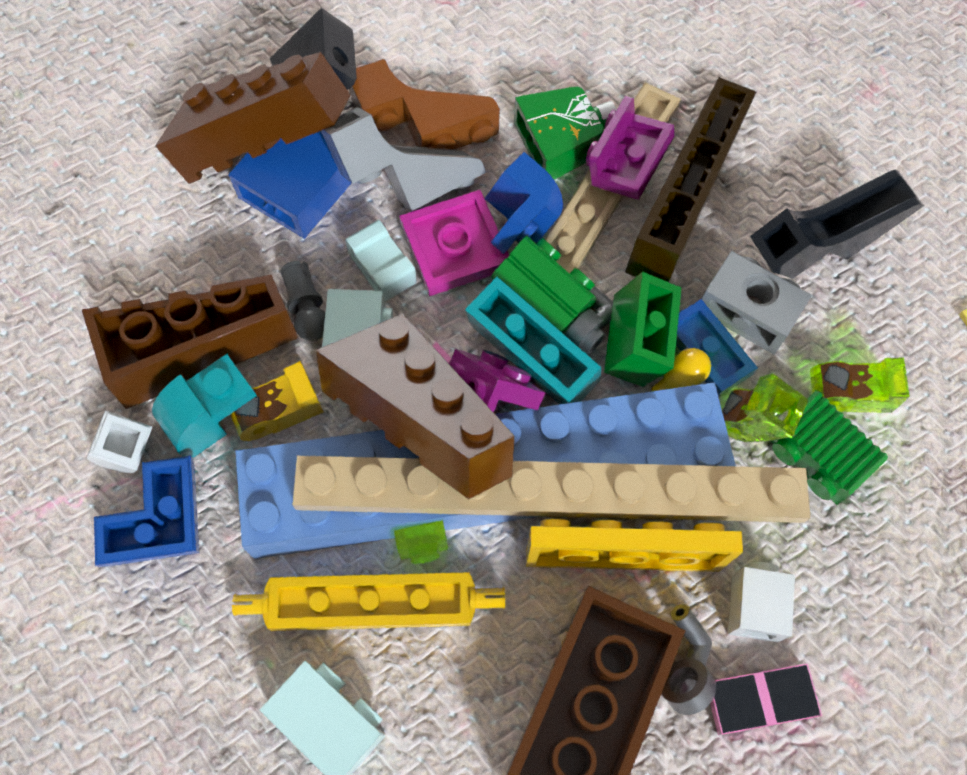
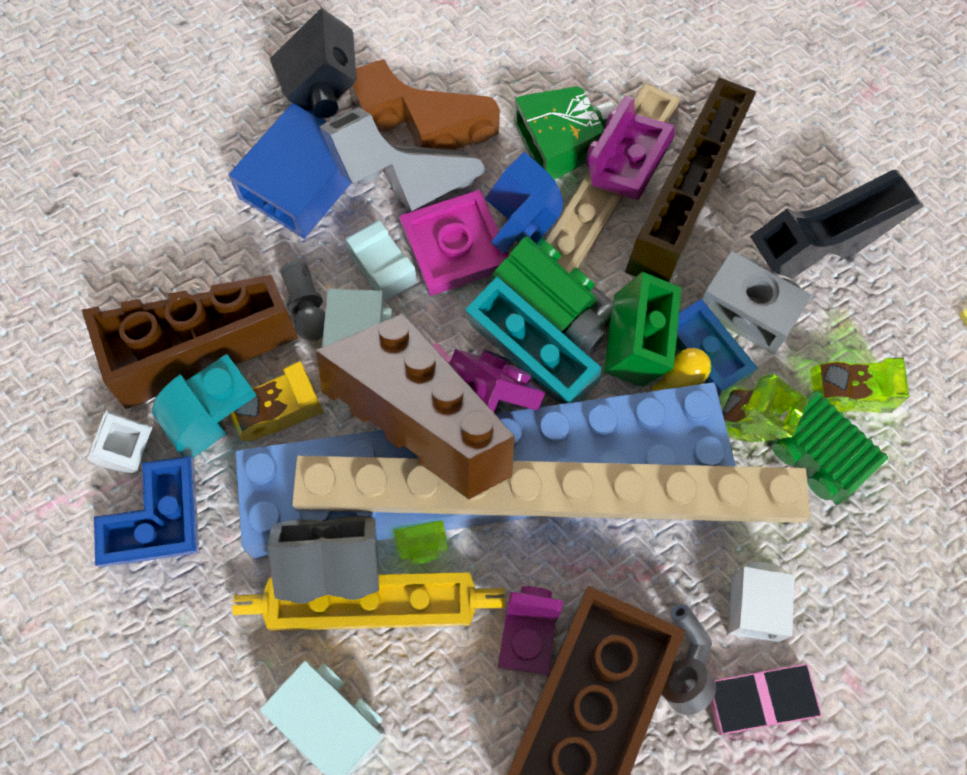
(252, 114): reddish brown wedge -> none
(324, 558): none -> dark grey brick
(529, 631): none -> magenta bracket
(650, 548): yellow plate -> none

